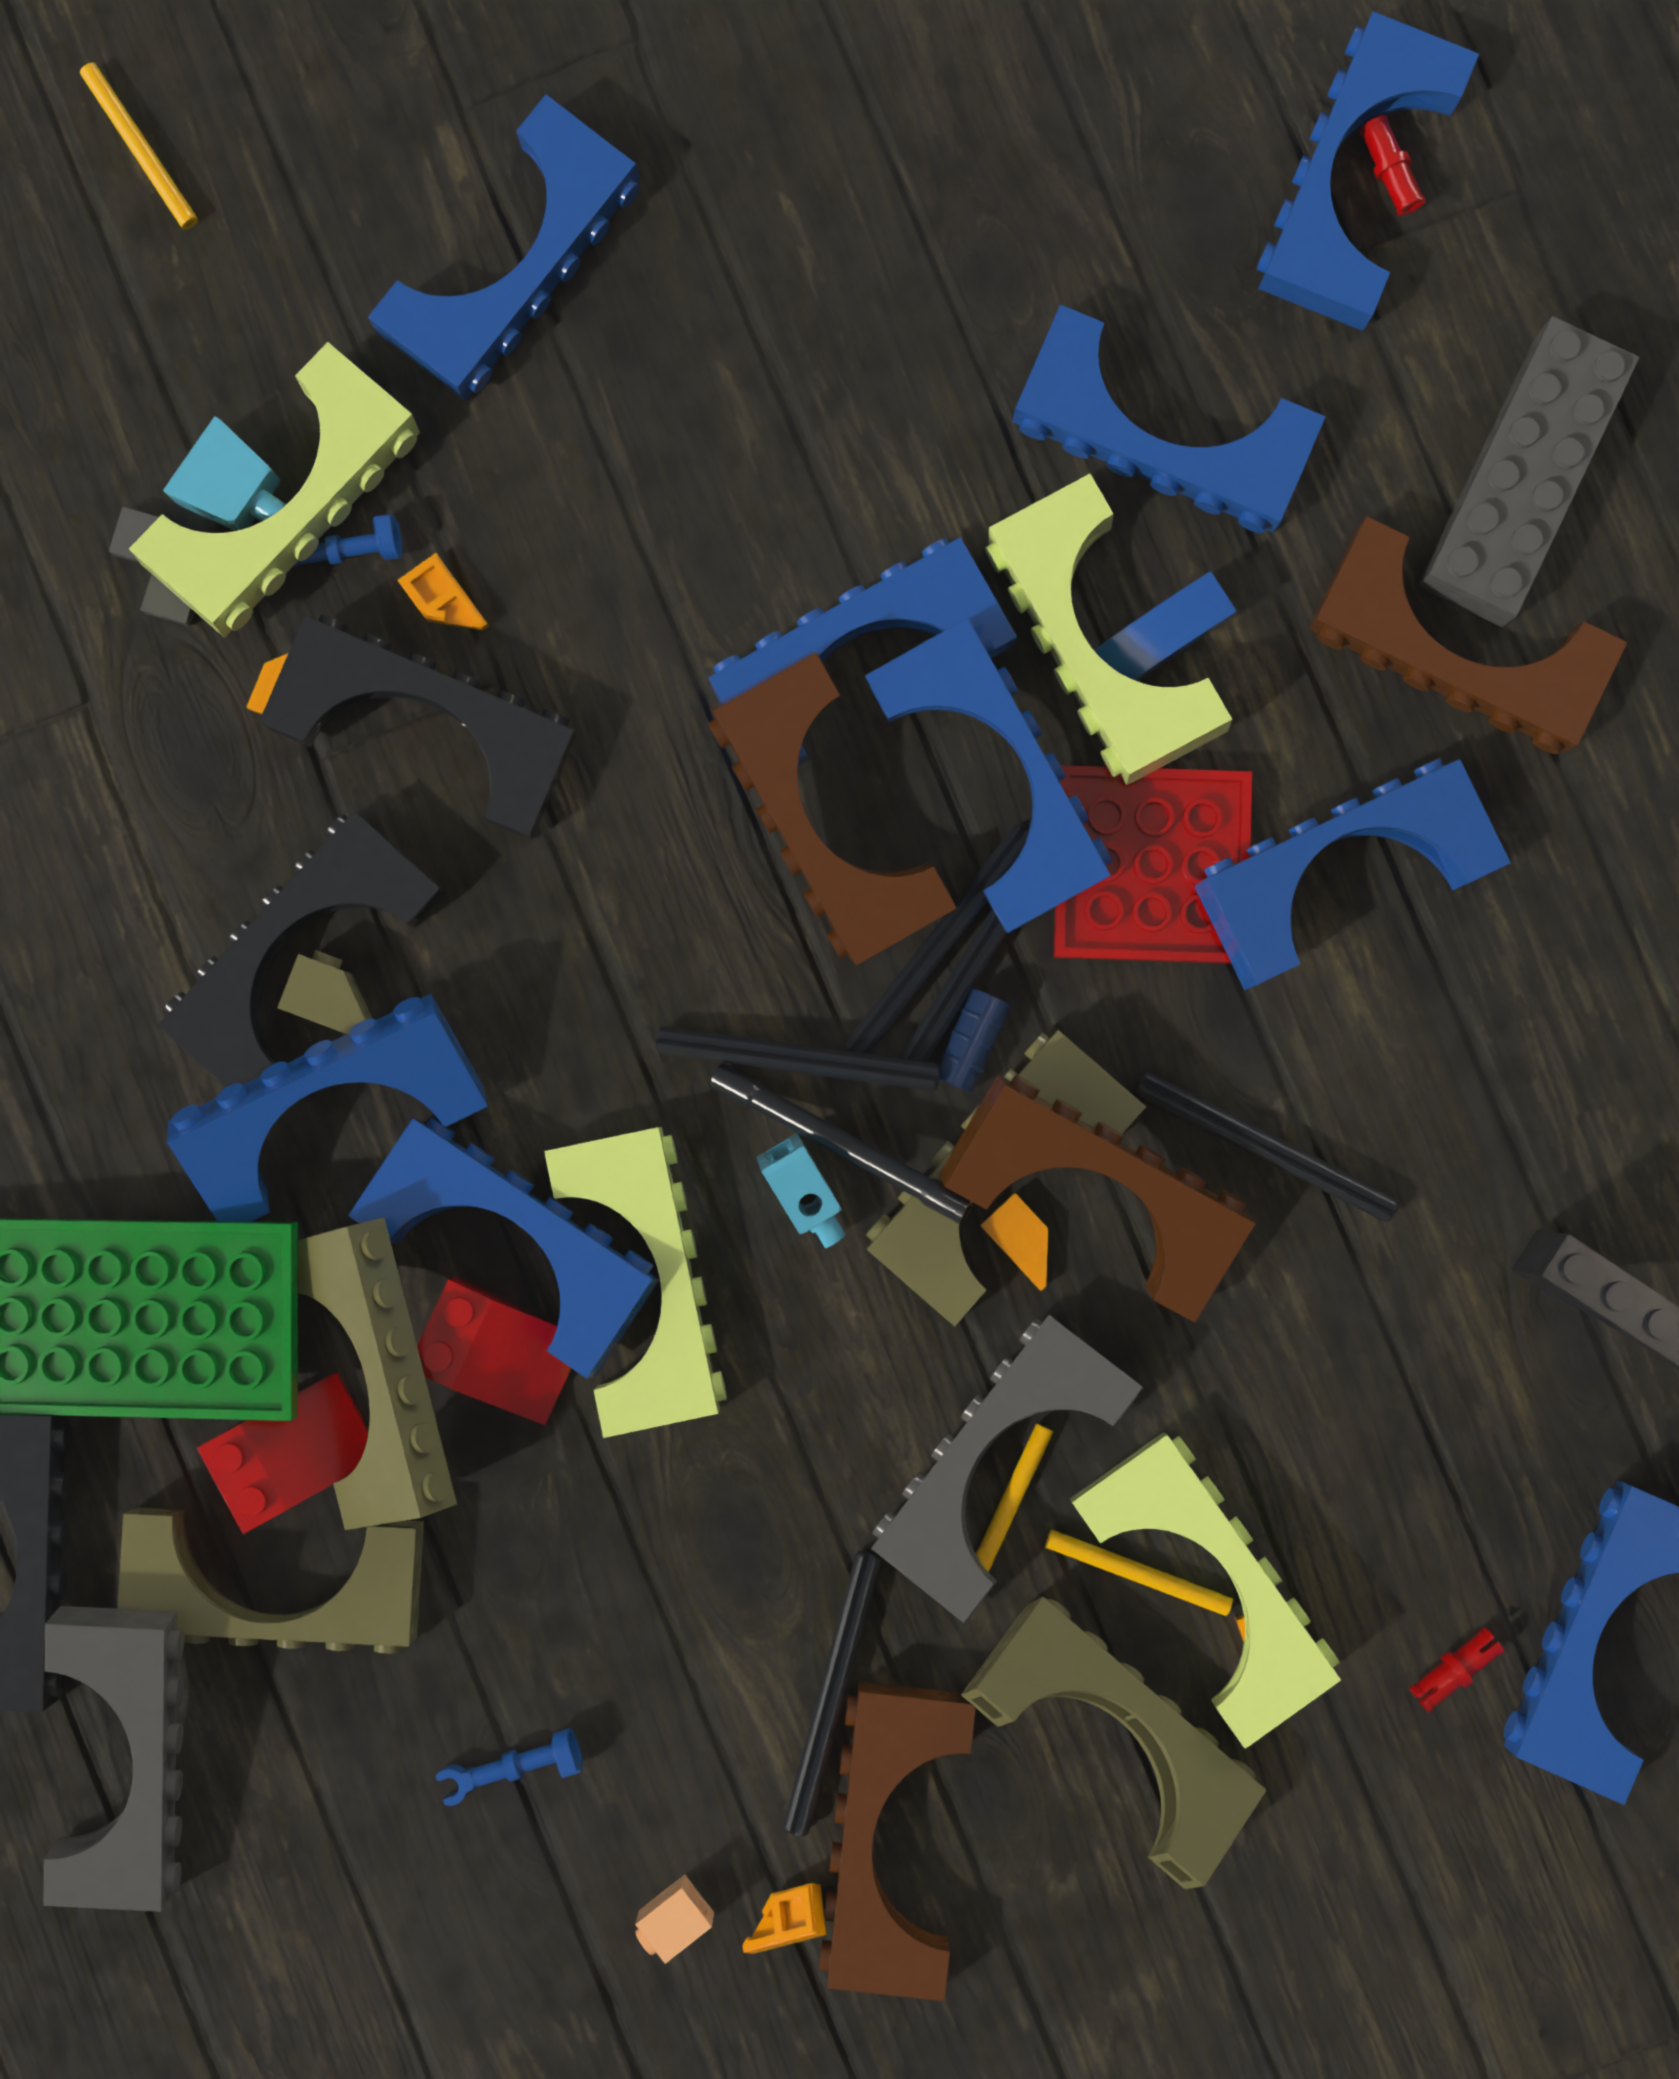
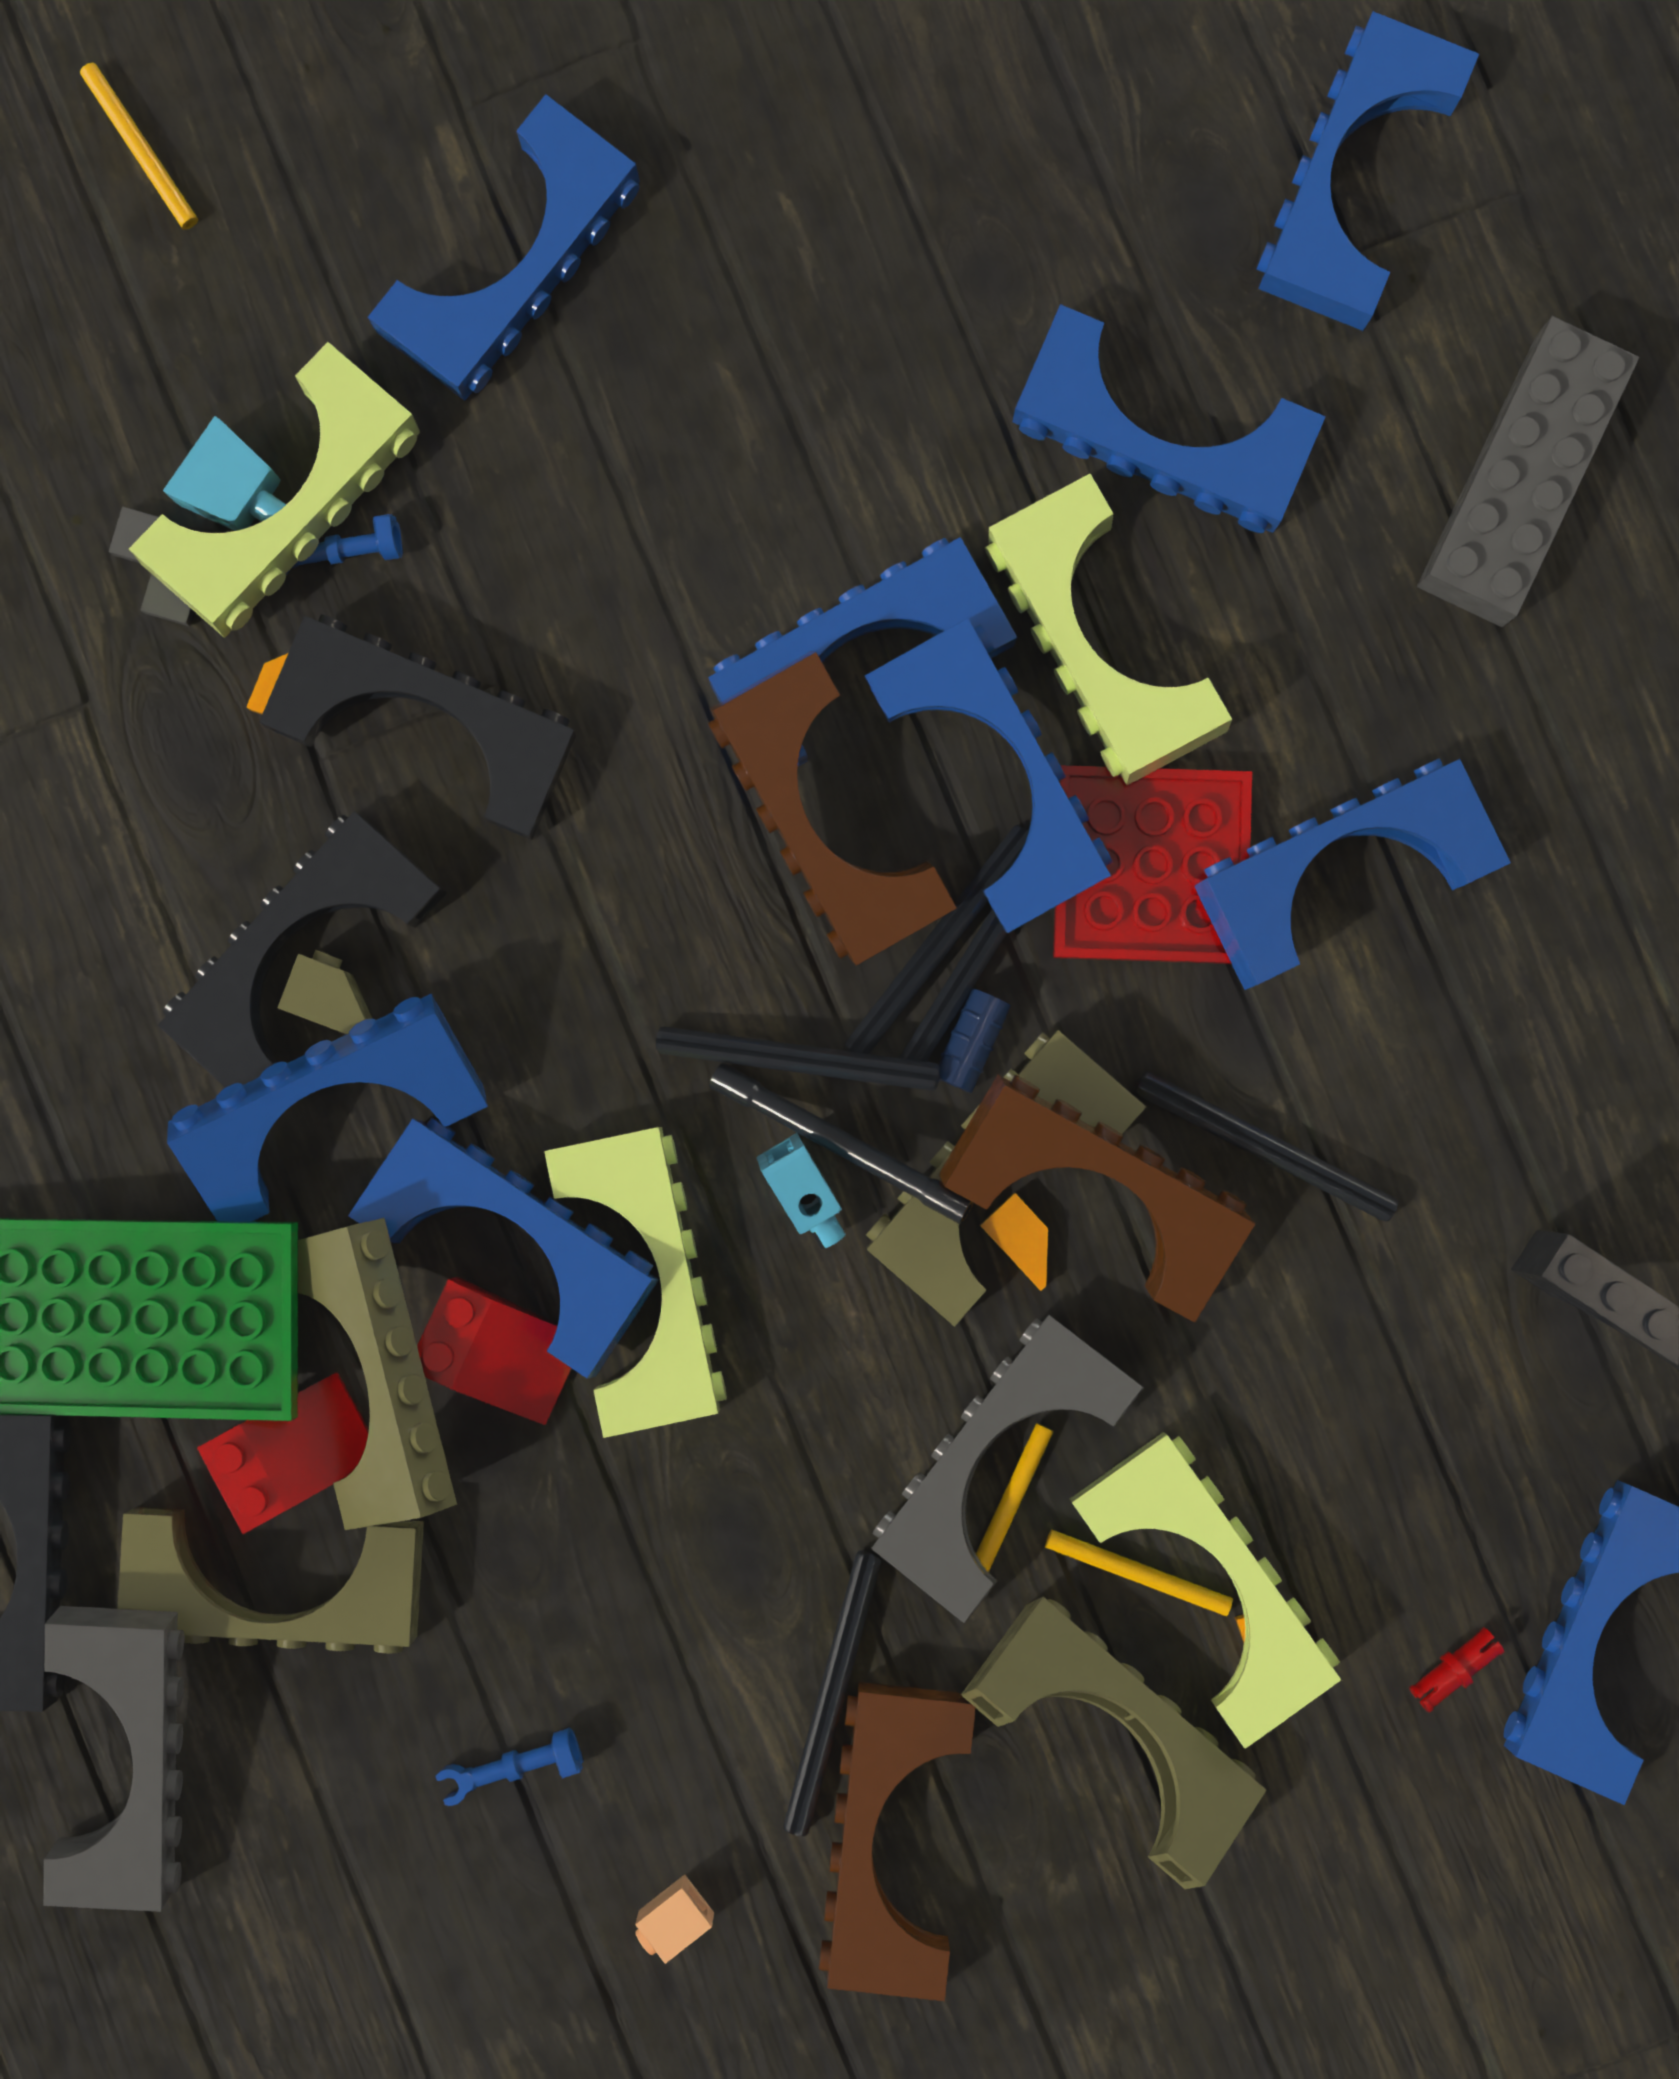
(441, 596): light orange tile -> none
(789, 1919): light orange tile -> none
(1168, 628): blue slope -> none
(1371, 615): reddish brown arch -> none
(1392, 165): red pin -> none

